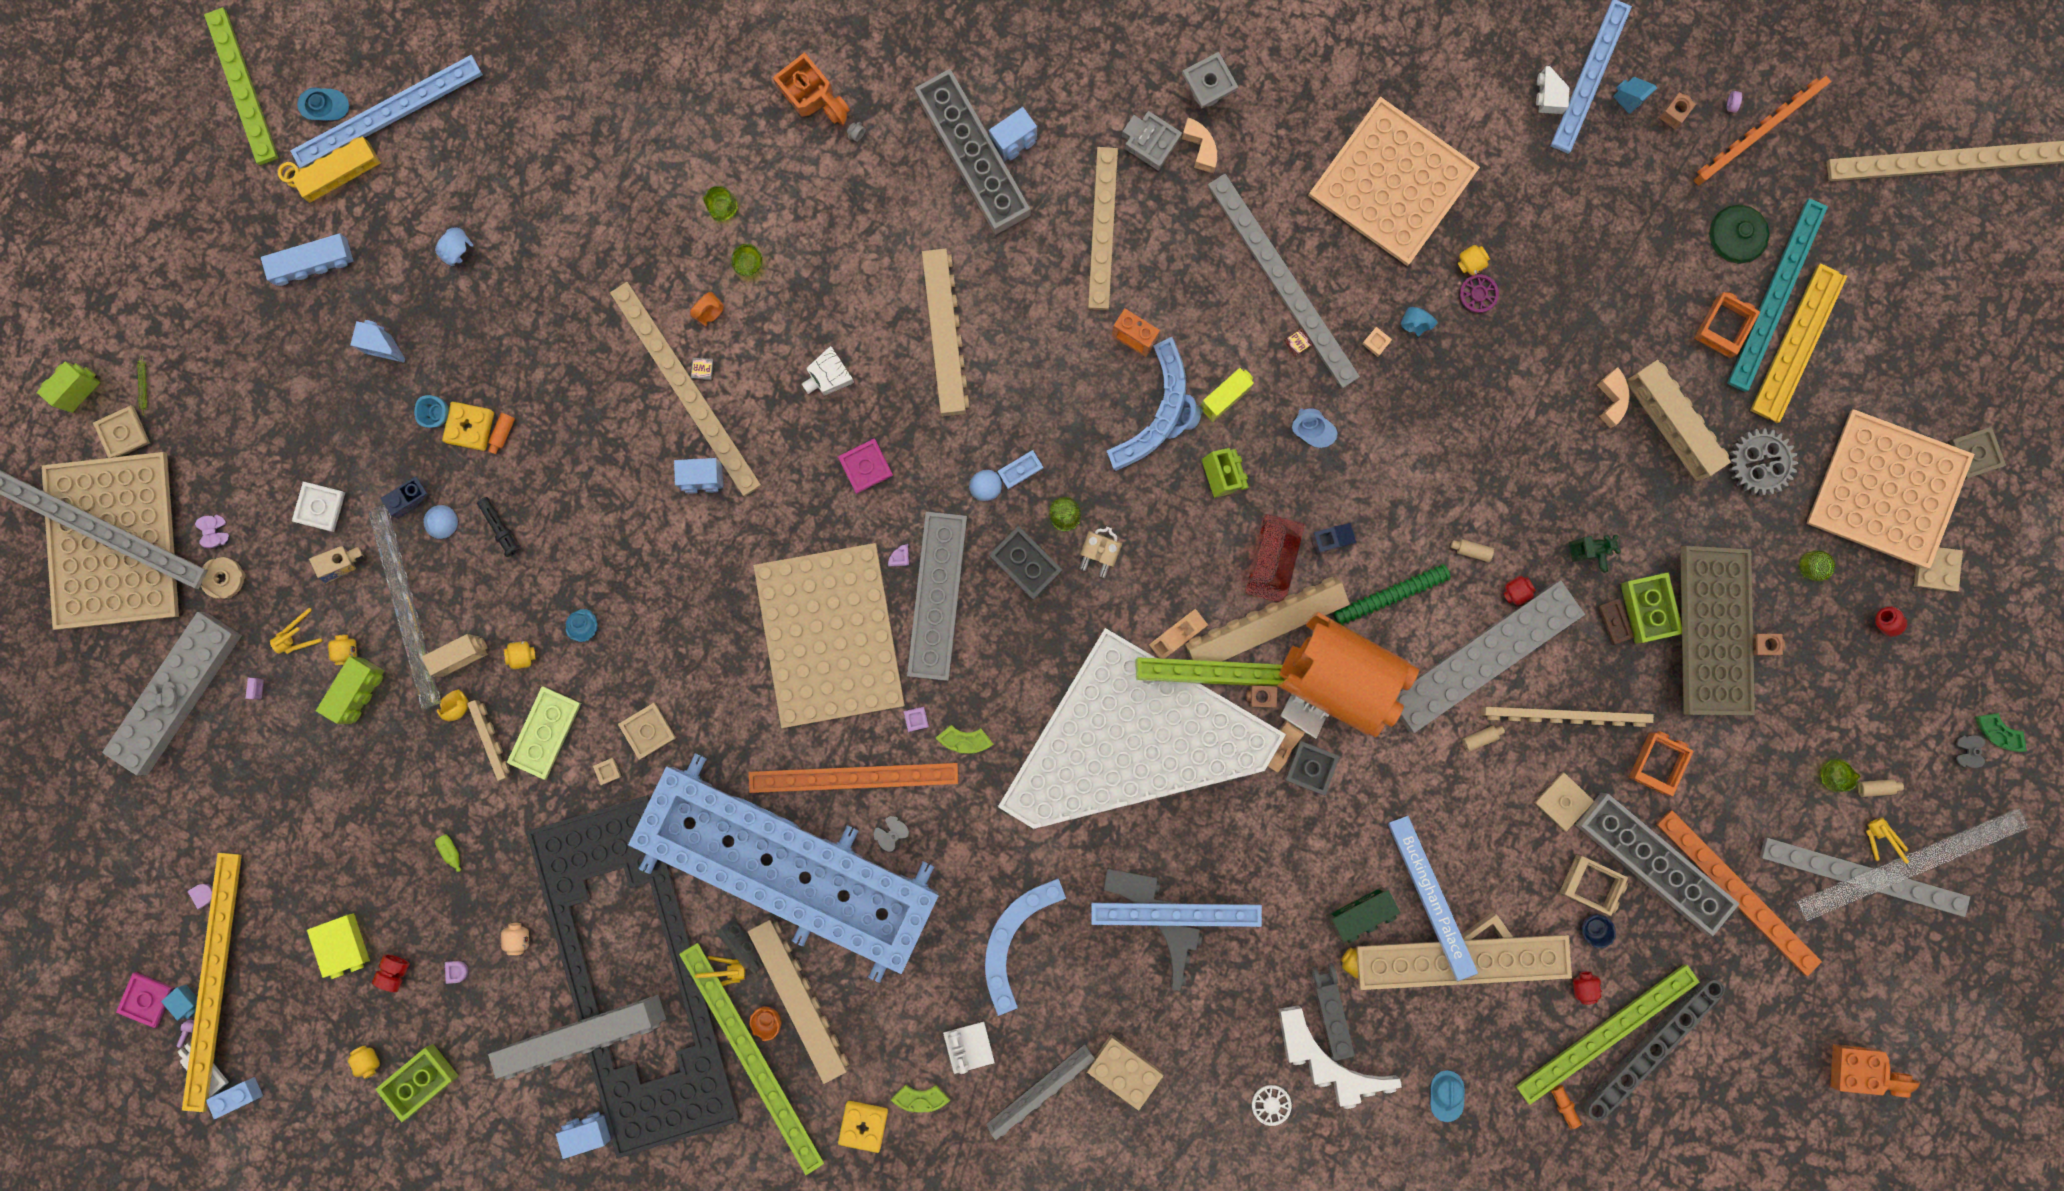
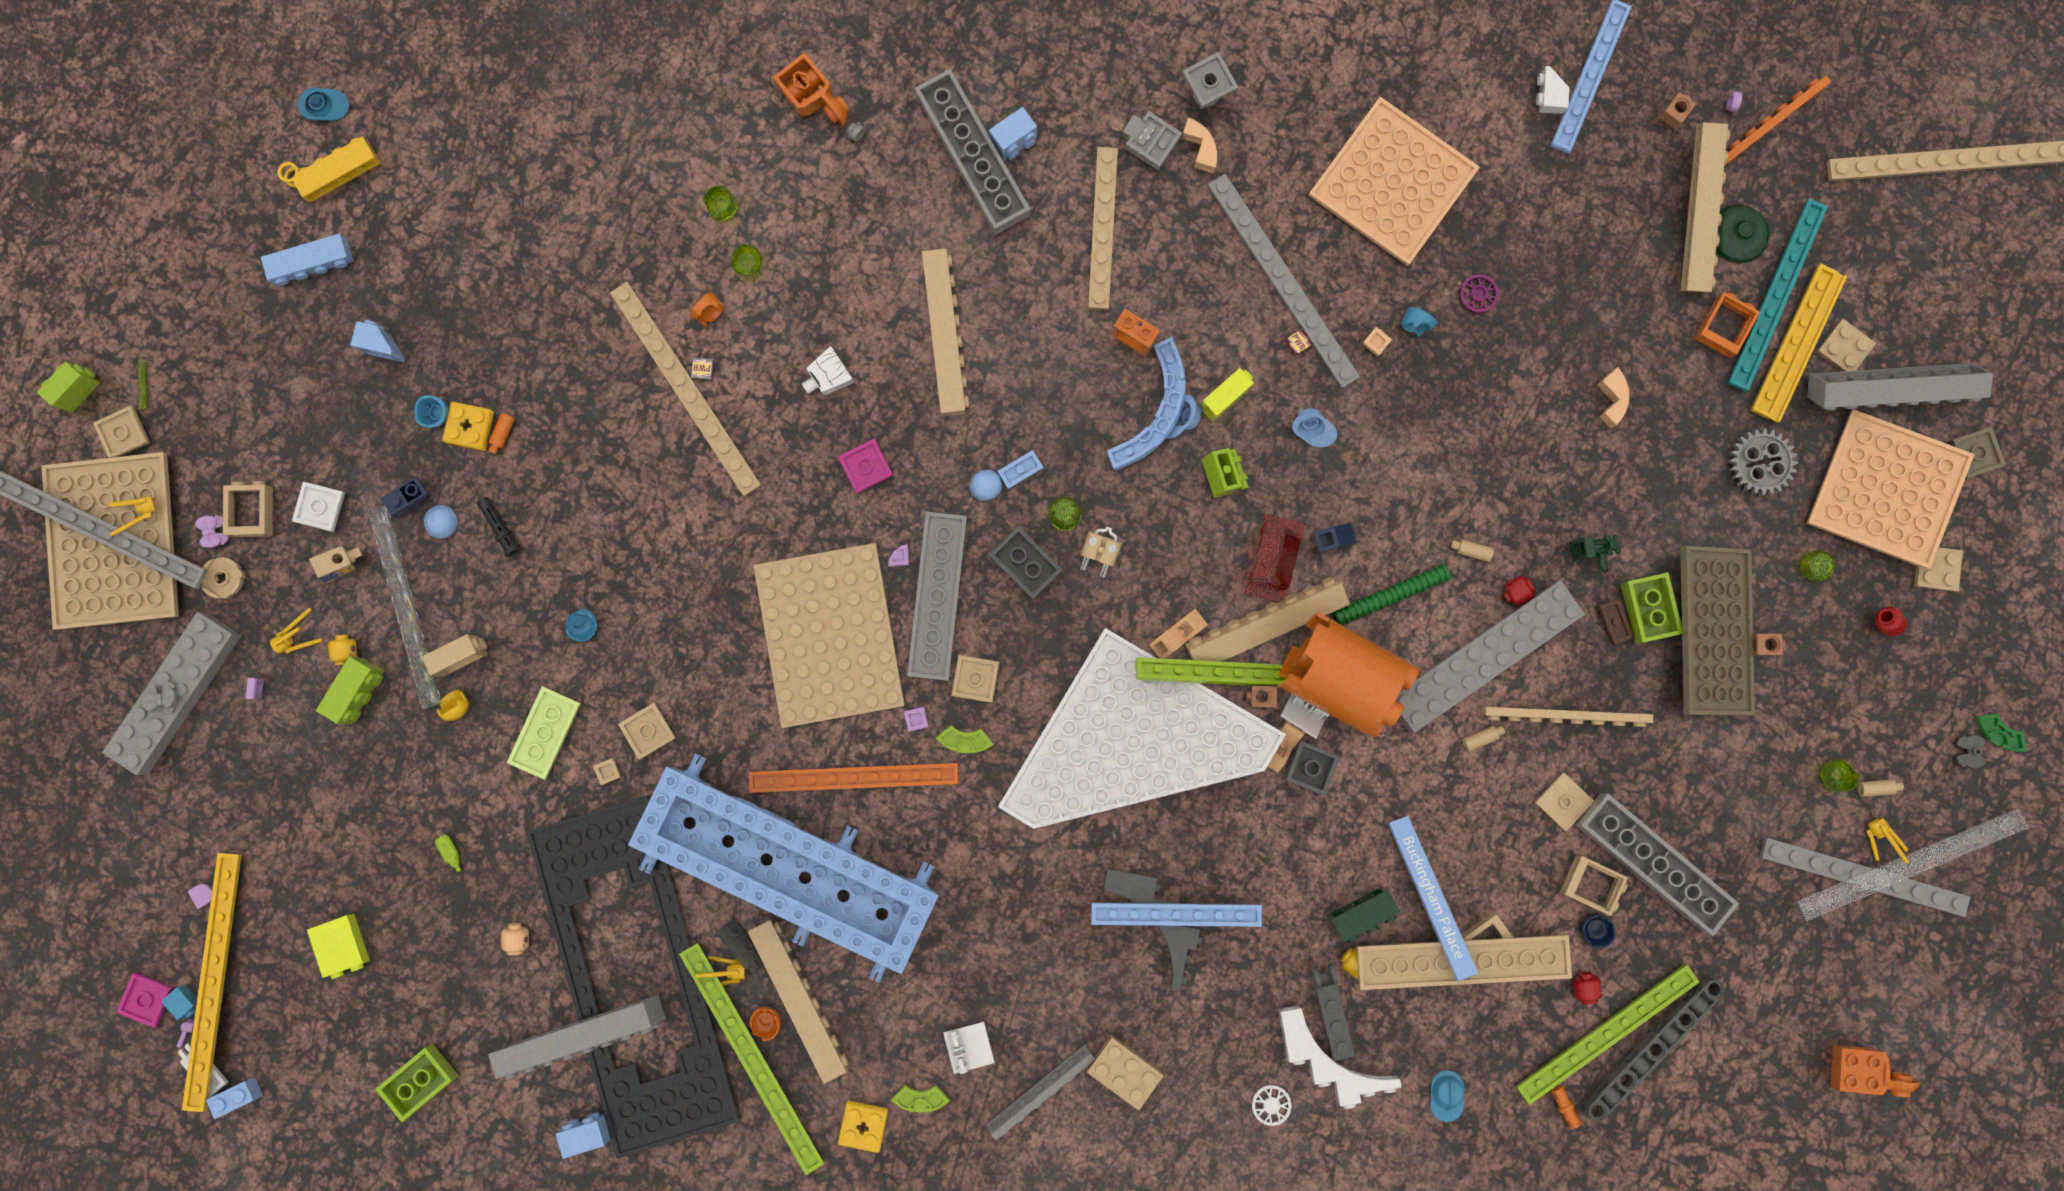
(142, 505): none -> yellow plant
(241, 86): lime plate -> none
(265, 510): none -> tan window
(363, 1062): yellow head -> none
(388, 111): light blue plate -> none
(390, 973): red wheel -> none
(452, 246): light blue hair -> none
(455, 971): lavender tile -> none
(486, 733): tan plate -> none
(519, 655): yellow head -> none
(699, 475): light blue brick -> none
(897, 830): light grey piece -> none
(975, 678): none -> tan plate
(1002, 935): light blue plate -> none
(1473, 260): yellow head -> none
(1633, 93): dark azure slope -> none
(1677, 772): orange window -> none
(1678, 421): tan brick -> none
(1704, 207): none -> tan brick
(1748, 901): orange plate -> none
(1845, 347): none -> tan plate
(1899, 385): none -> light grey brick

